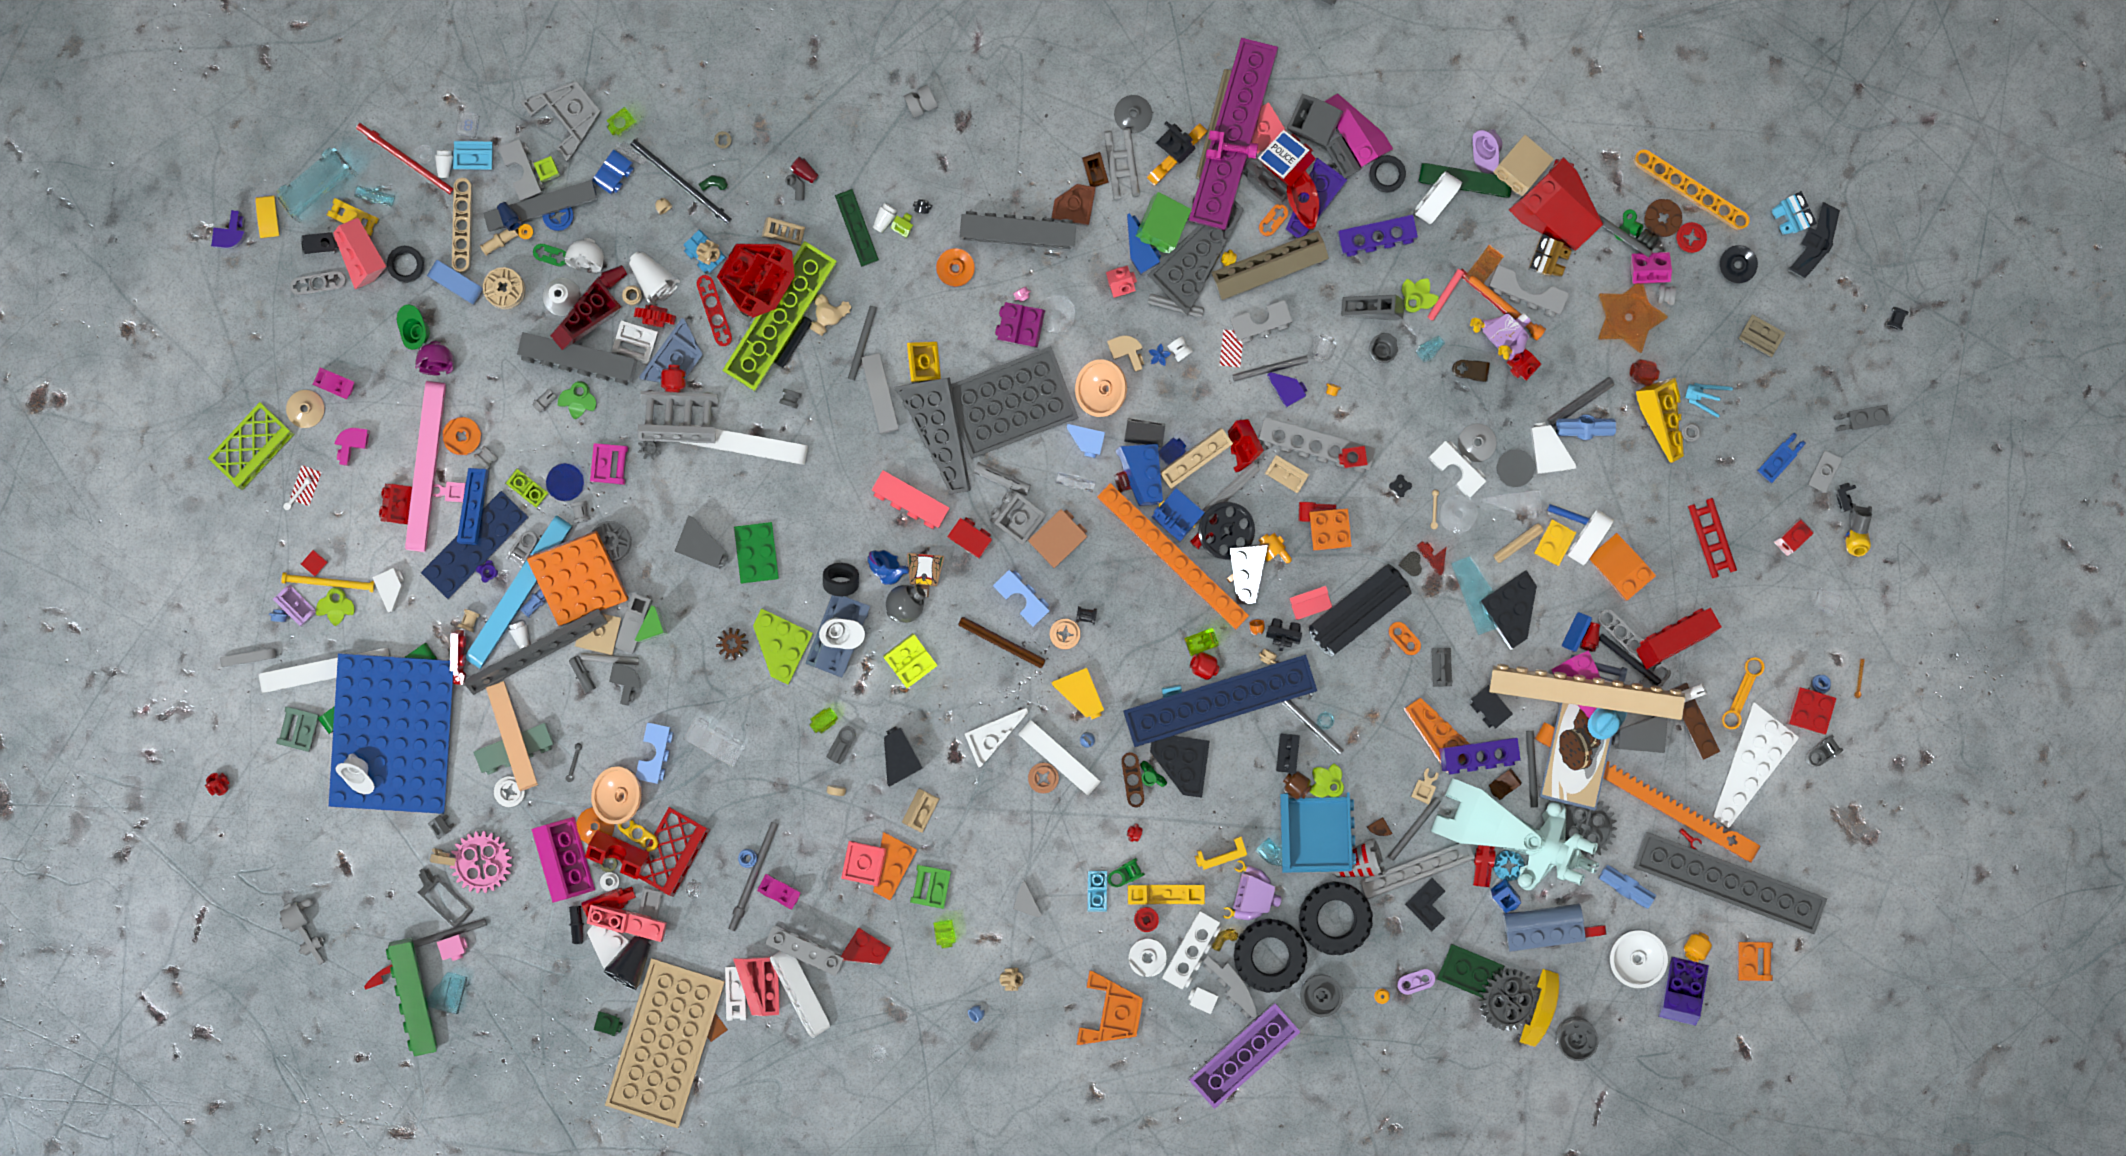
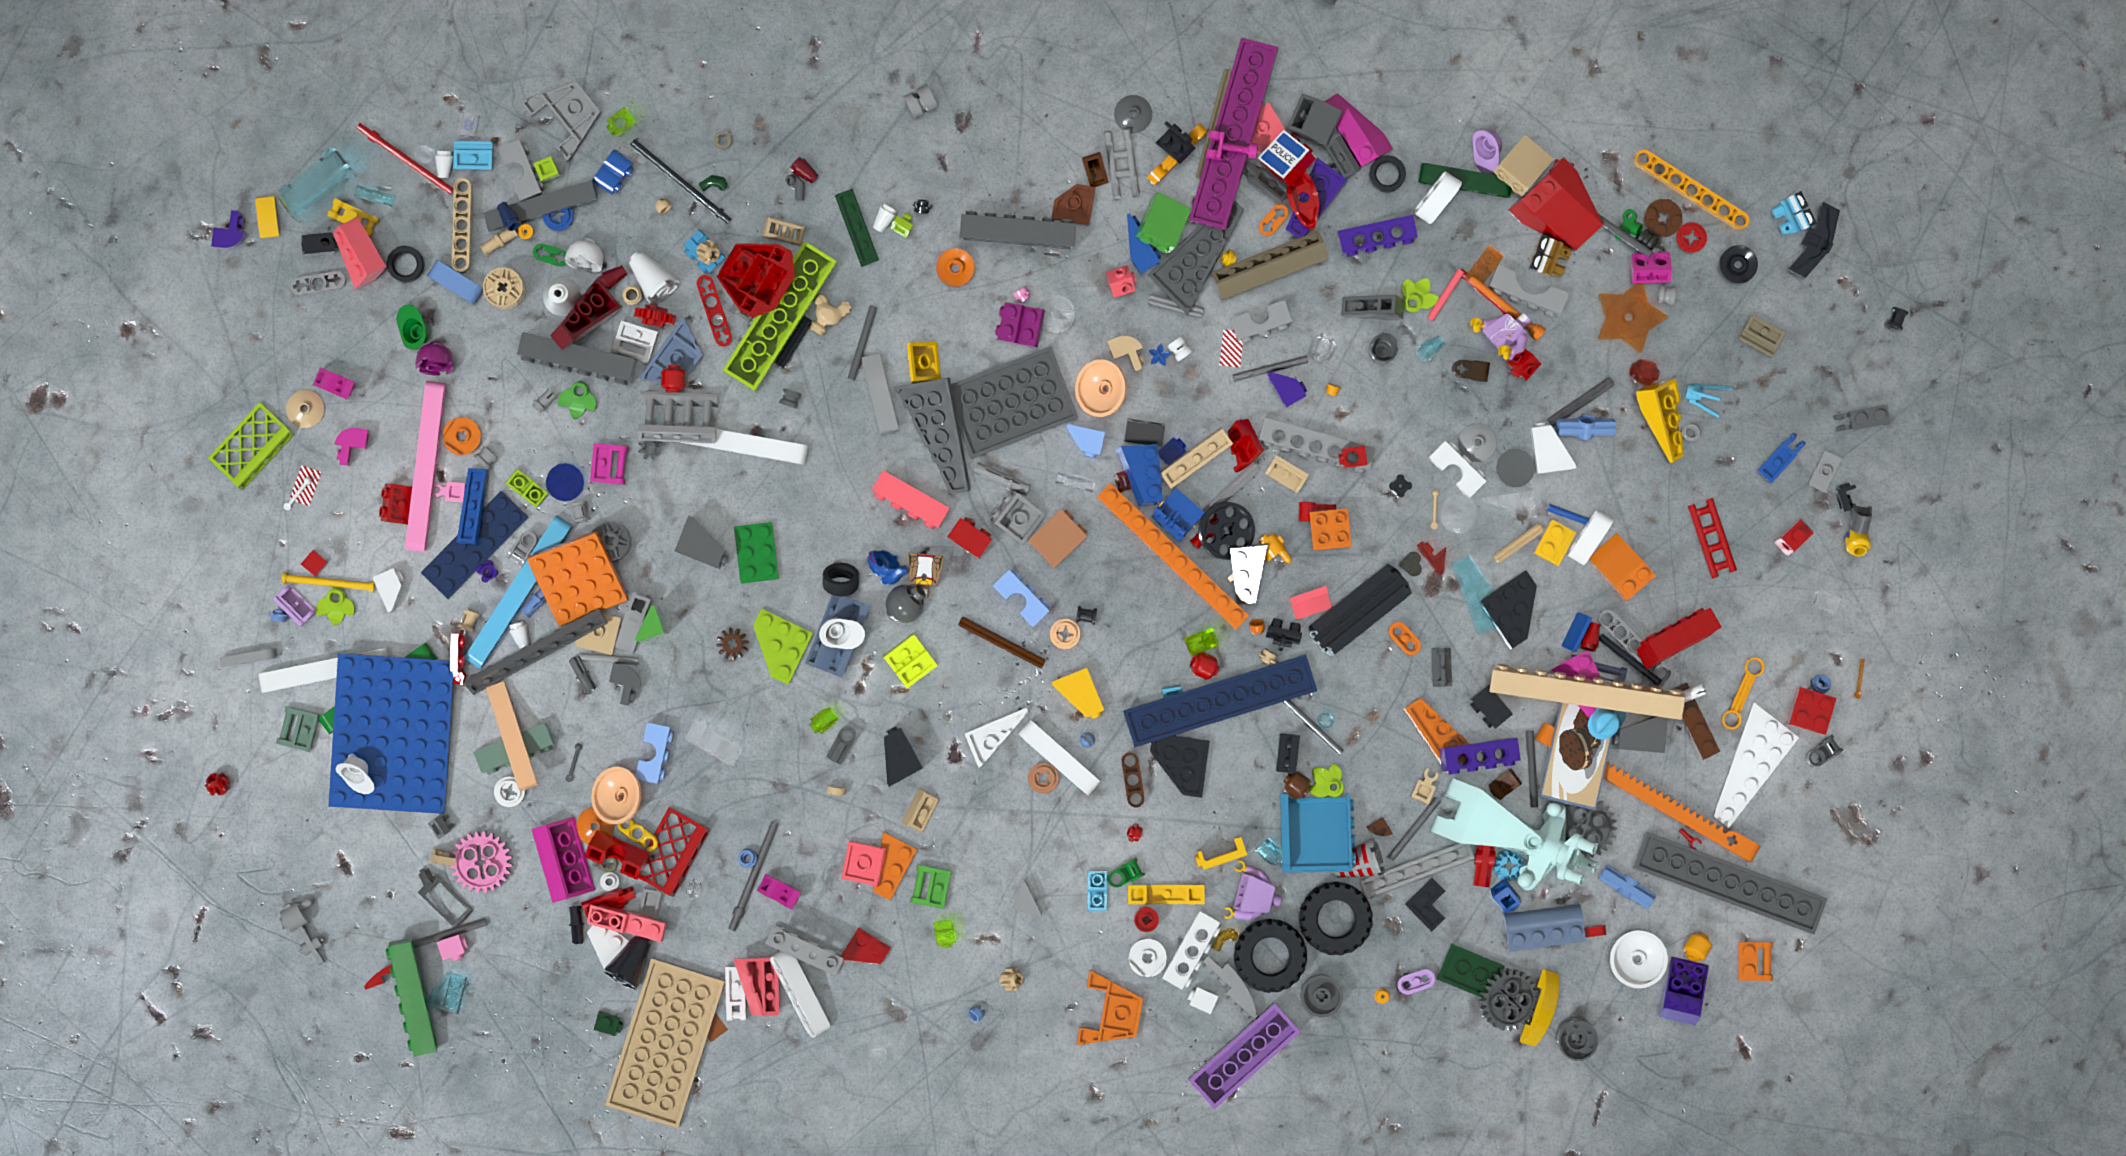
(1150, 776): green piece -> none

